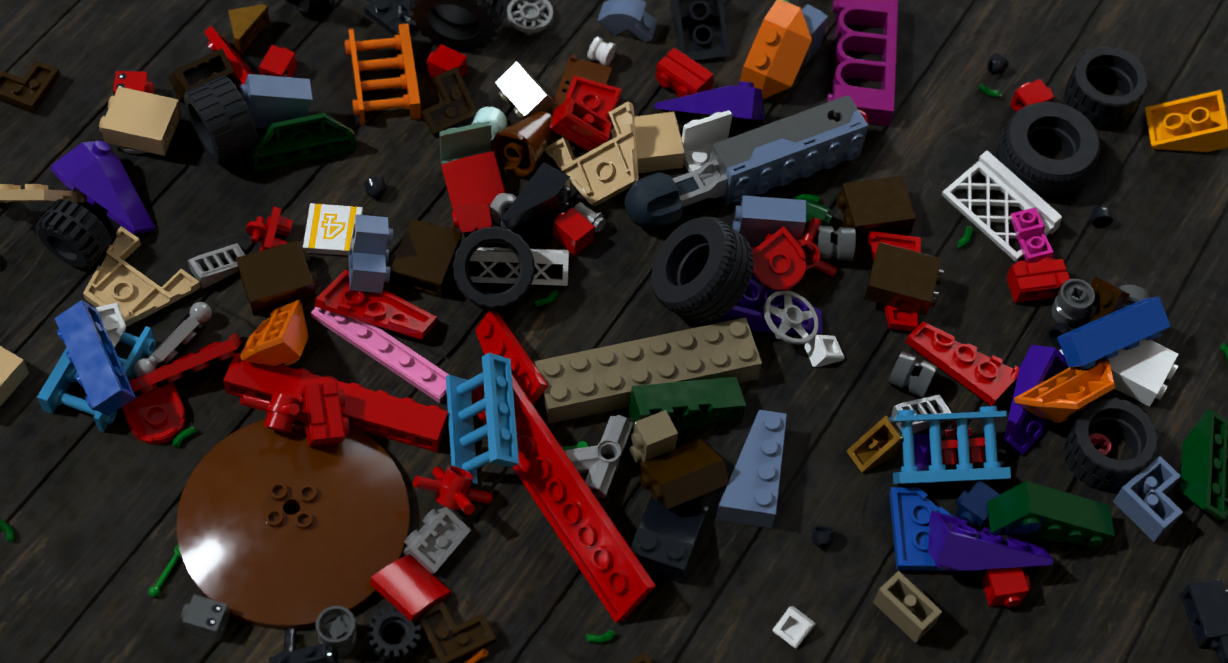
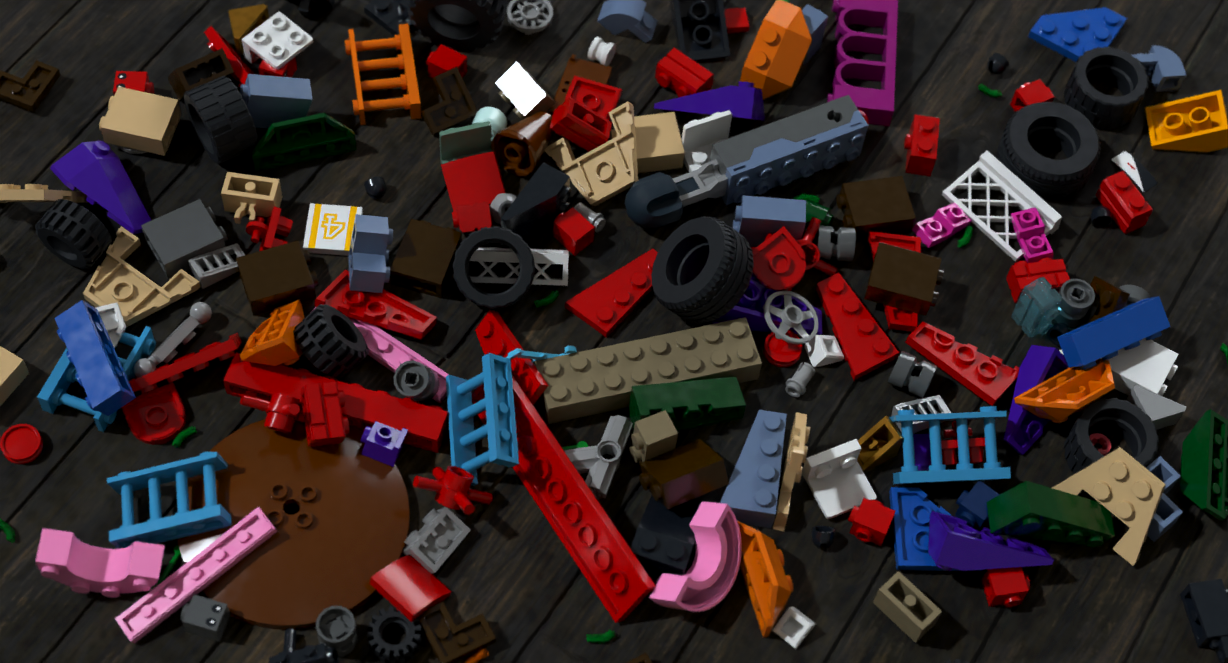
(21, 444): none -> red piece
(96, 568): none -> bright pink brick
(183, 235): none -> dark grey brick
(184, 522): none -> dark azure fence
(196, 575): none -> bright pink tile
(250, 195): none -> tan brick
(276, 41): none -> white bracket
(330, 341): none -> black tyre
(383, 443): none -> dark purple brick
(422, 383): none -> dark grey wheel
(535, 356): none -> medium azure piece
(615, 296): none -> red wing
(714, 563): none -> bright pink brick
(736, 20): none -> red tile
(764, 577): none -> orange wedge
(781, 352): none -> red piece
(792, 469): none -> tan wing
(796, 385): none -> light grey pin
(837, 479): none -> white bracket
(859, 334): none -> red wing
(870, 521): none -> red brick
(922, 145): none -> red brick
(942, 225): none -> dark pink slope
(1037, 307): none -> clear light blue brick
(1077, 31): none -> blue plate
(1124, 202): none -> red brick
(1125, 491): none -> tan wing
(1135, 170): none -> sticker
(1160, 409): none -> light grey slope
(1163, 68): none -> sand blue brick

